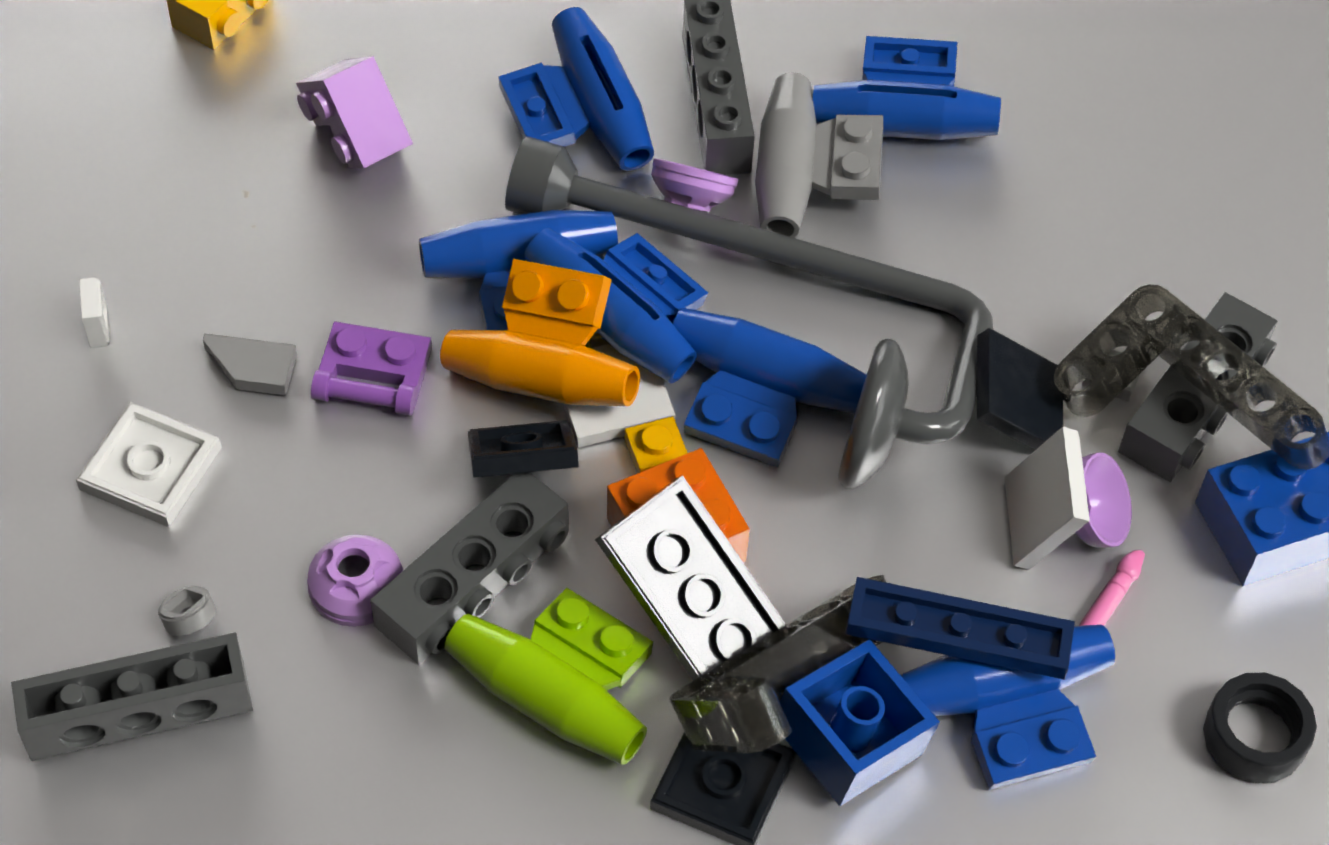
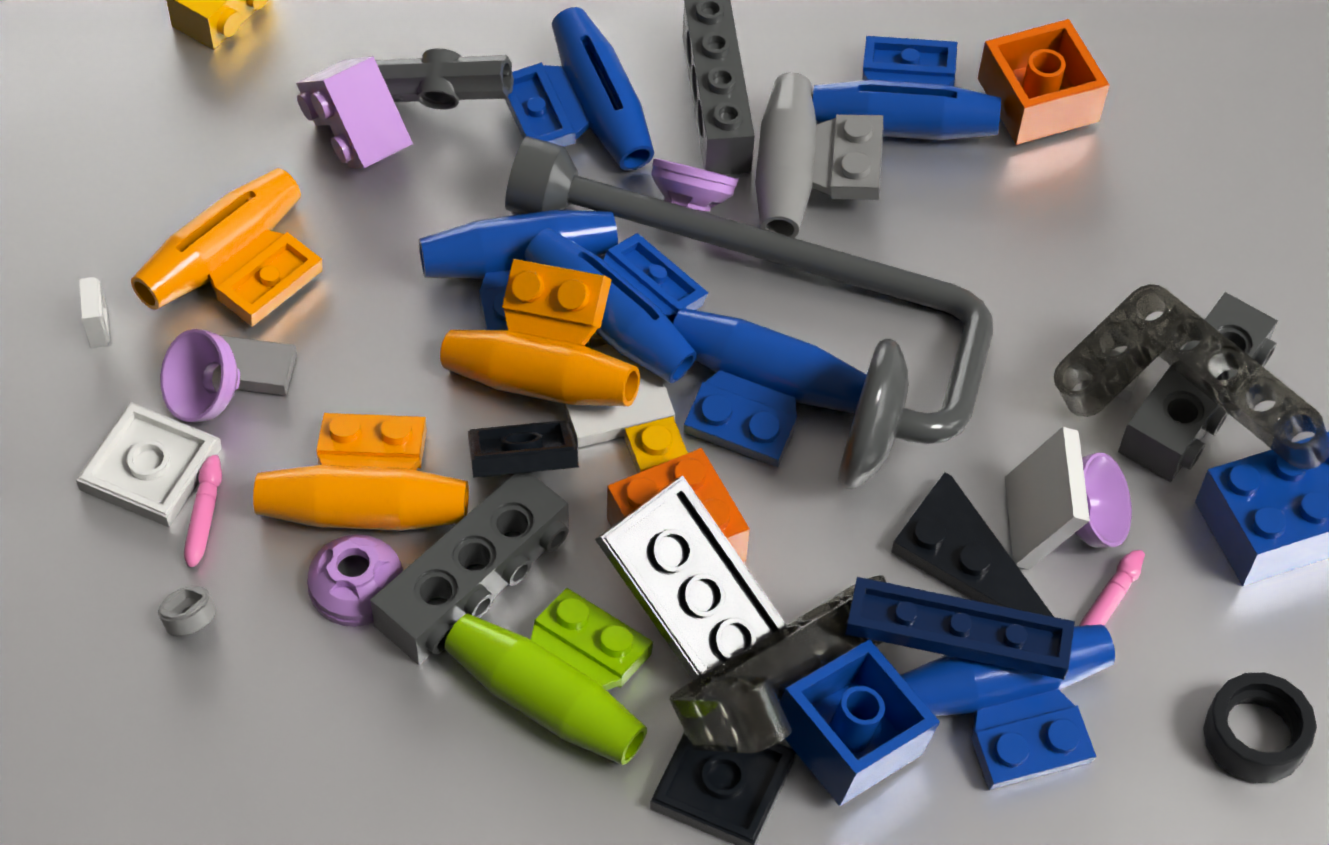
(131, 696): dark grey brick -> none
(189, 373): none -> lavender piece
(209, 480): none -> bright pink piece
(236, 251): none -> light orange plate
(364, 479): none -> light orange plate
(376, 357): medium lavender plate -> none
(447, 77): none -> dark grey piece
(960, 550): none -> black wing
(1016, 390): black tile -> none
(1043, 81): none -> orange brick

